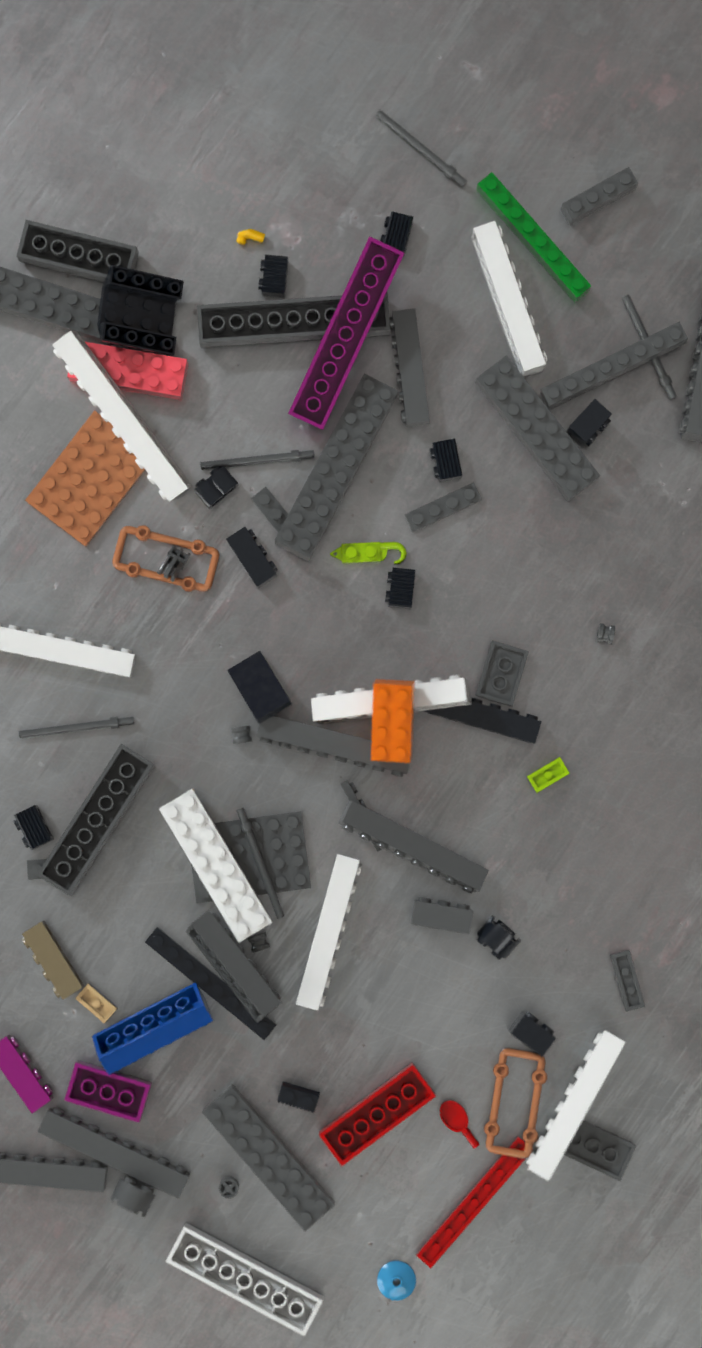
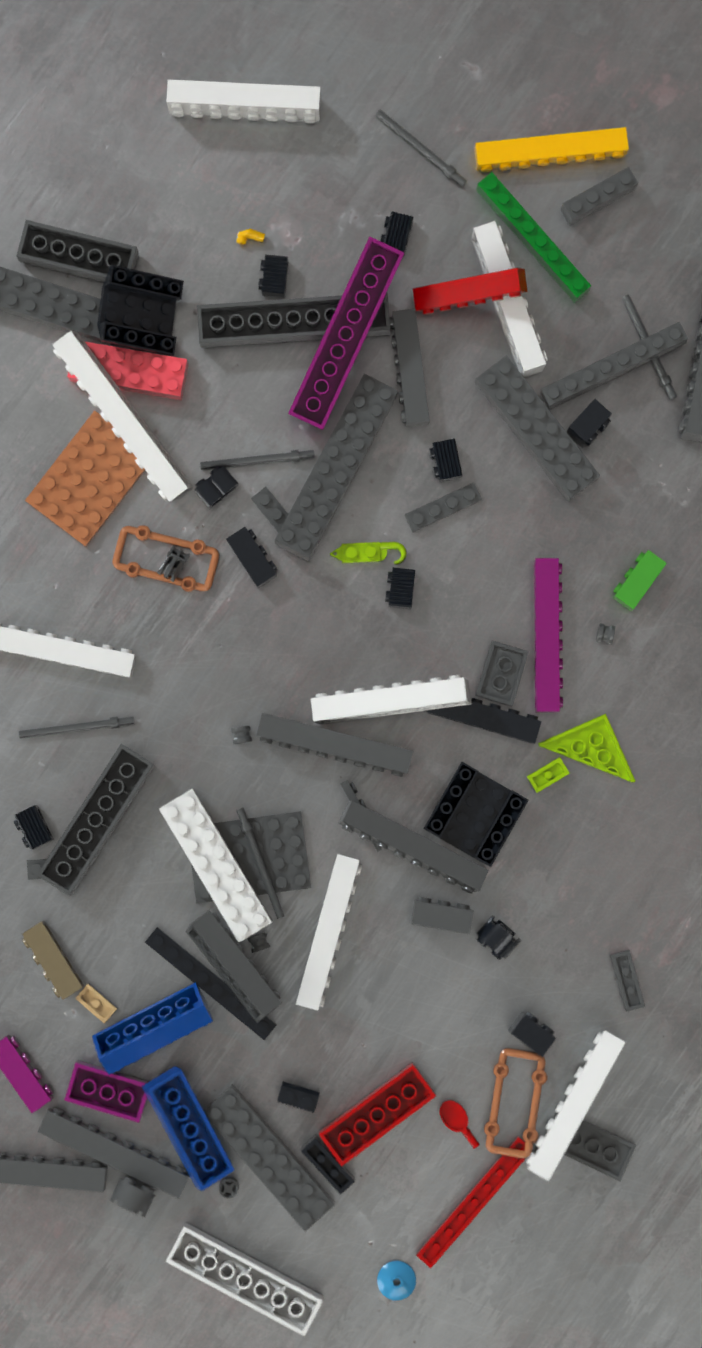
(188, 1128): none -> blue brick
(243, 100): none -> white brick
(259, 687): black tile -> none
(327, 1164): none -> black brick
(392, 720): orange brick -> none
(470, 290): none -> red brick
(476, 814): none -> black slope
(547, 635): none -> magenta brick
(551, 149): none -> yellow brick
(592, 745): none -> lime tile
(638, 579): none -> bright green brick

